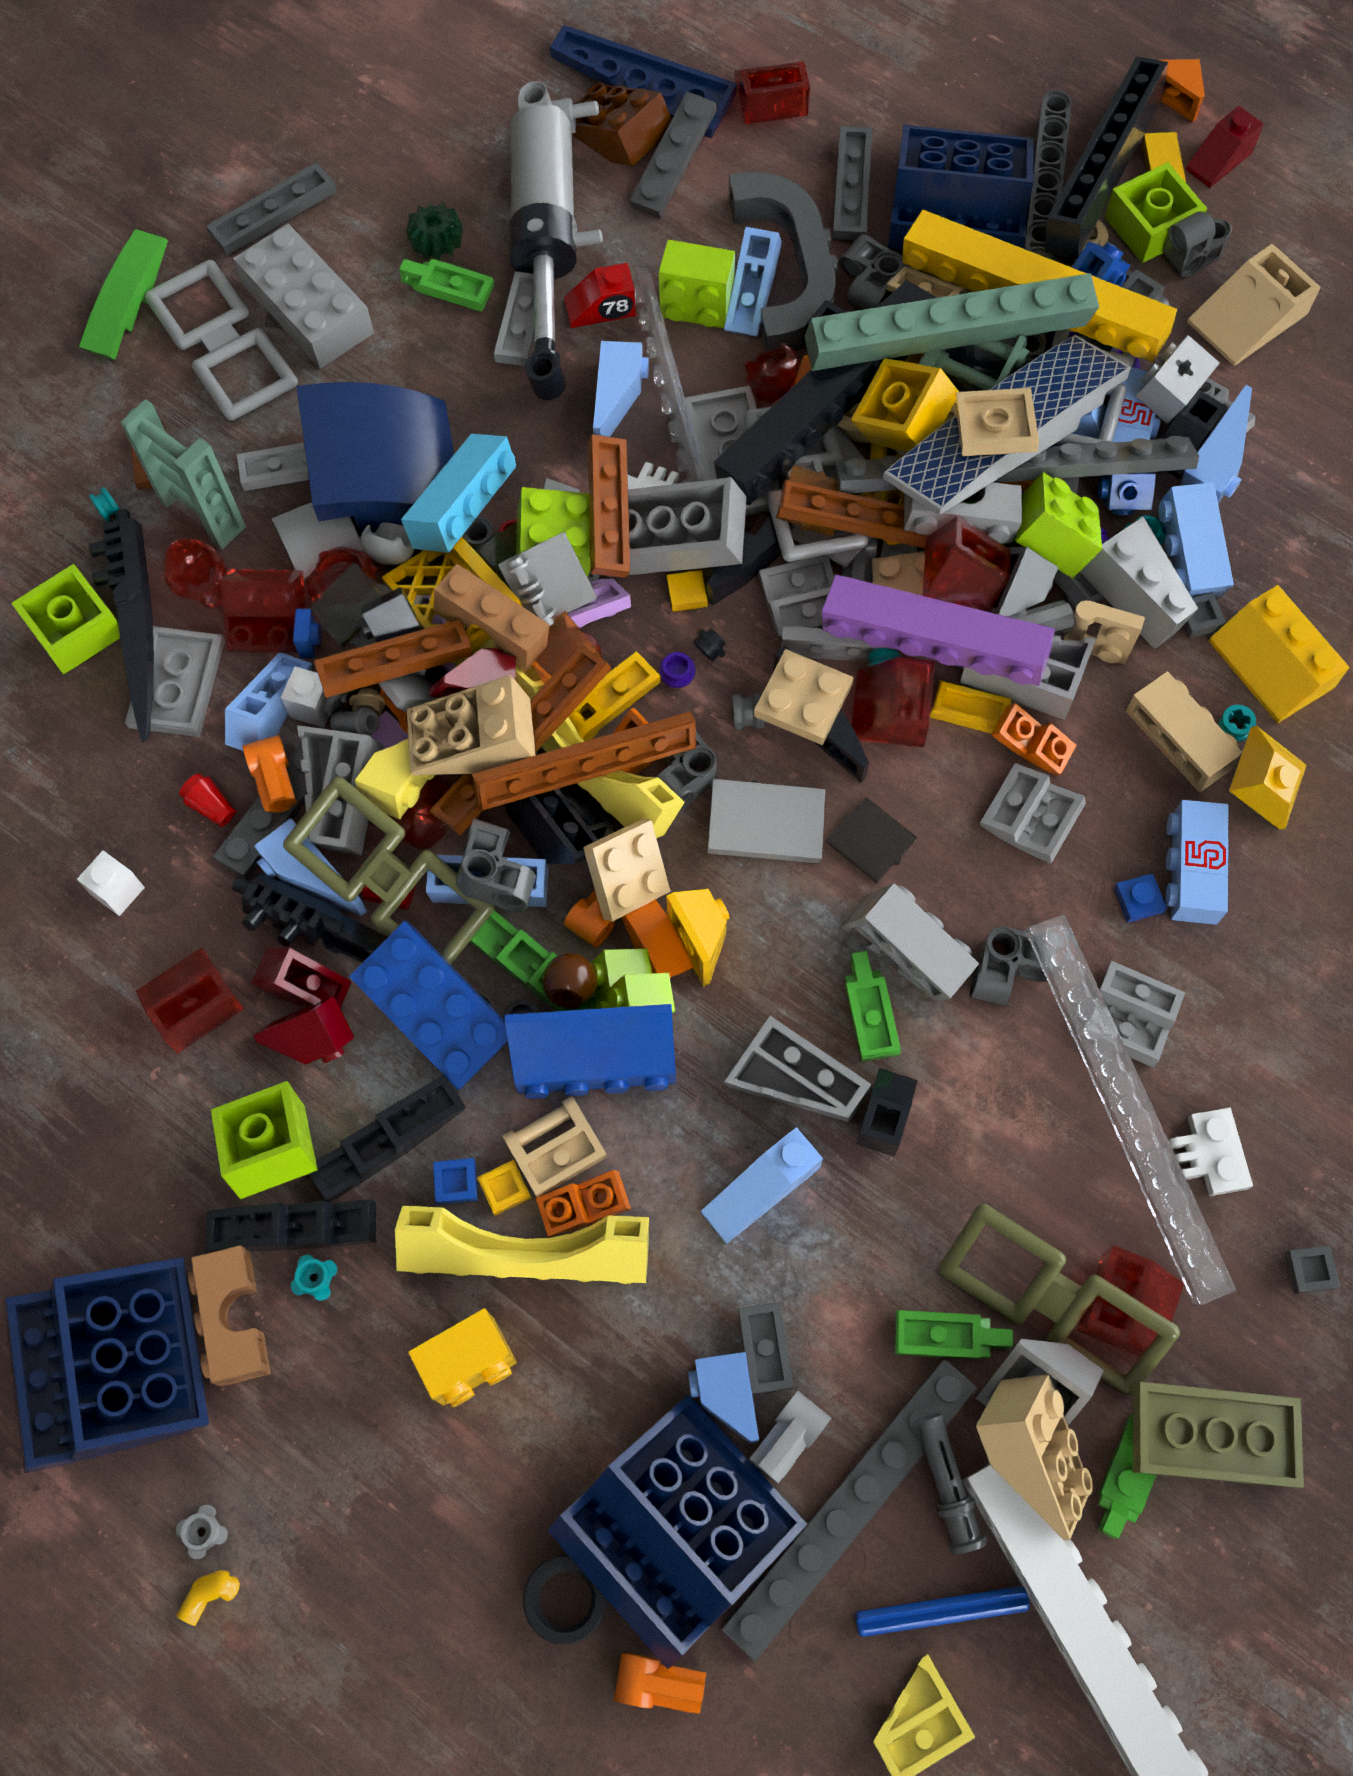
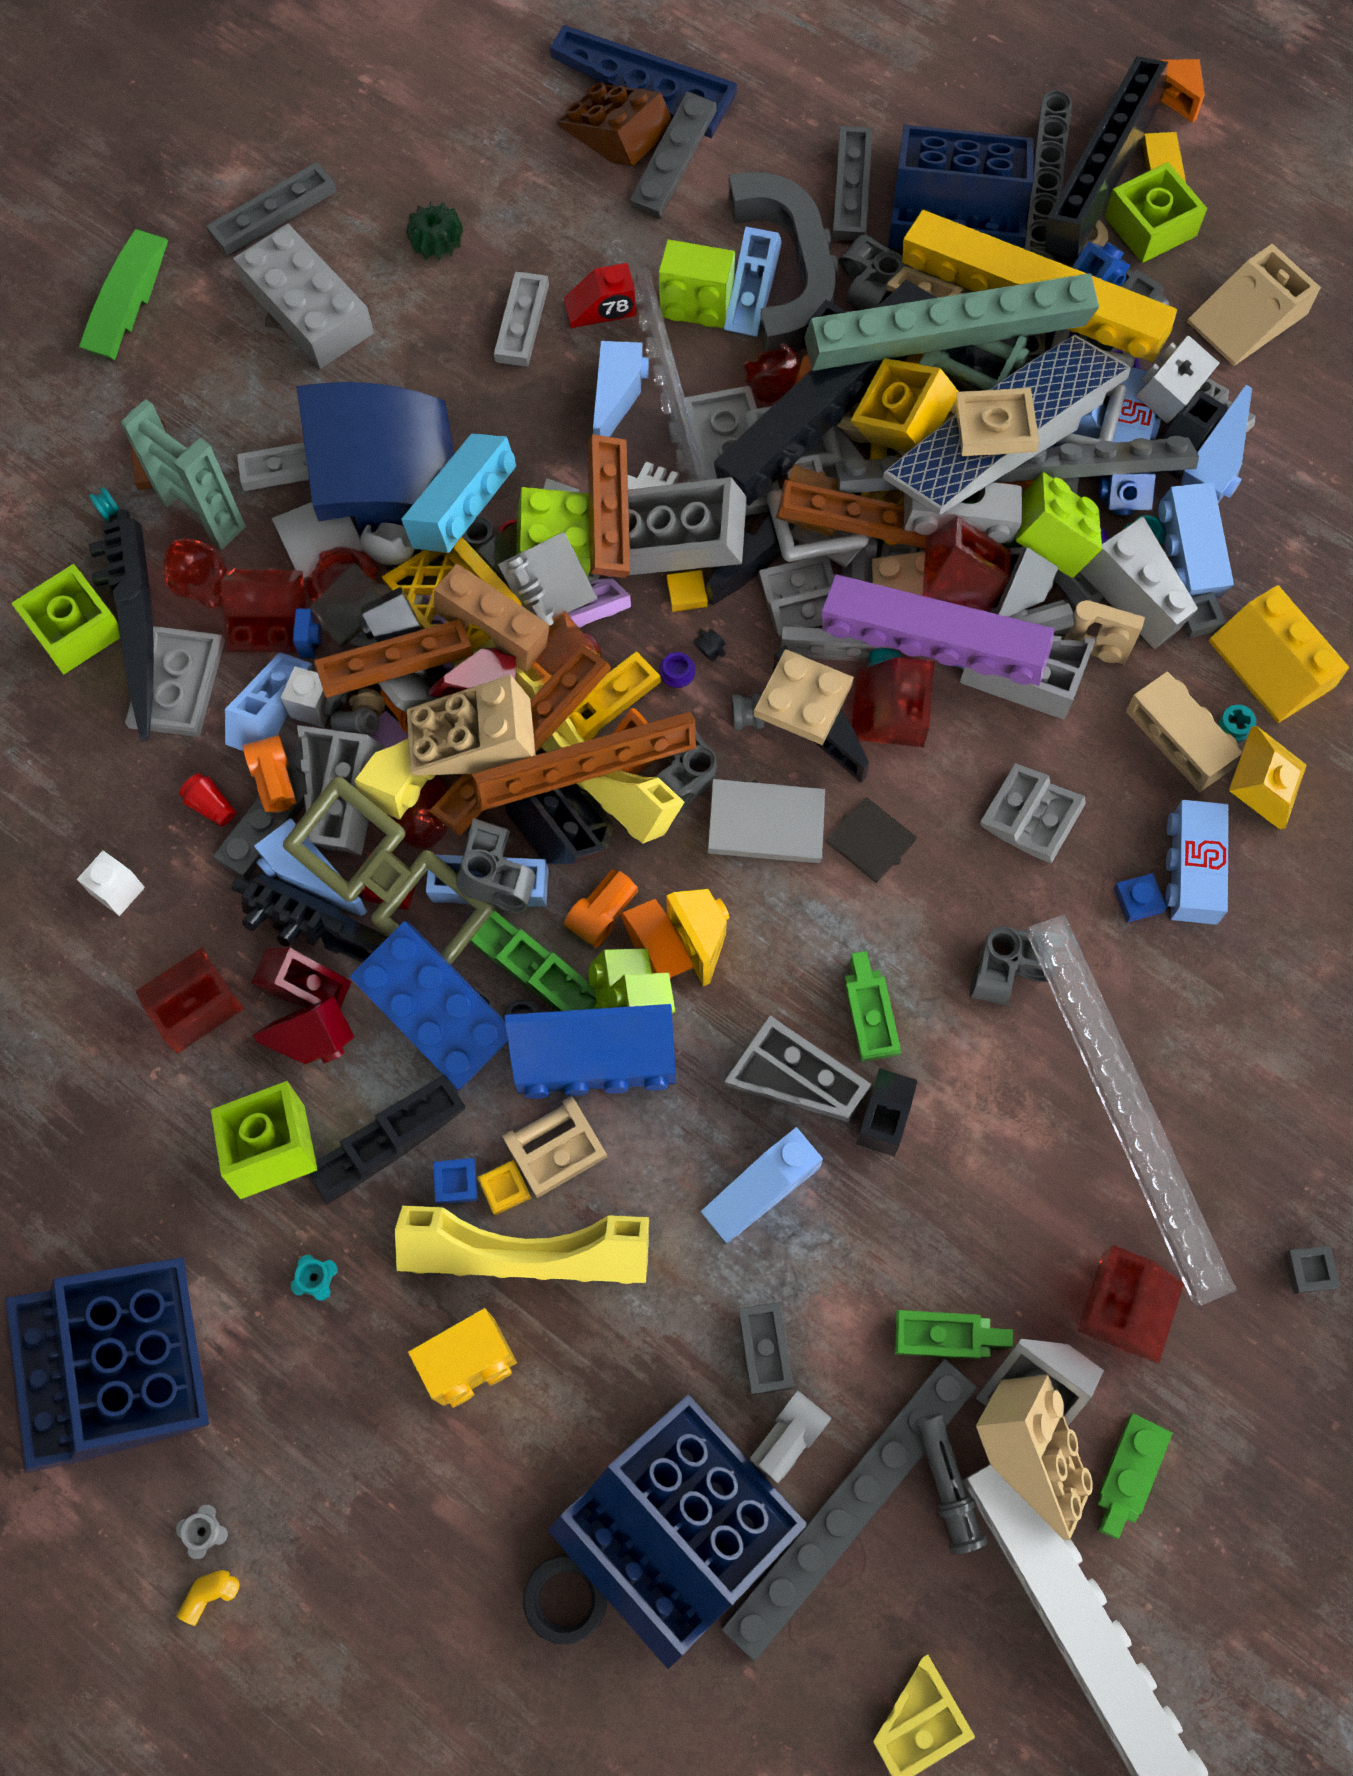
(218, 1282): medium nougat arch -> none
(221, 340): light grey bar -> none
(291, 1226): black slope -> none
(448, 282): bright green hinge -> none
(543, 216): piece -> none
(569, 980): reddish brown piece -> none
(583, 1204): orange slope -> none
(627, 869): tan plate -> none
(647, 1682): orange piece -> none
(726, 1392): medium blue slope -> none
(773, 92): clear red slope -> none
(912, 941): light grey wedge -> none
(942, 1611): blue axle -> none
(968, 707): yellow tile -> none
(1034, 742): orange slope -> none
(1057, 1296): olive bar -> none
(1141, 1010): light grey slope -> none
(1196, 242): dark grey piece -> none
(1214, 1152): white hinge -> none
(1217, 1435): olive plate -> none
(1225, 146): dark red slope -> none

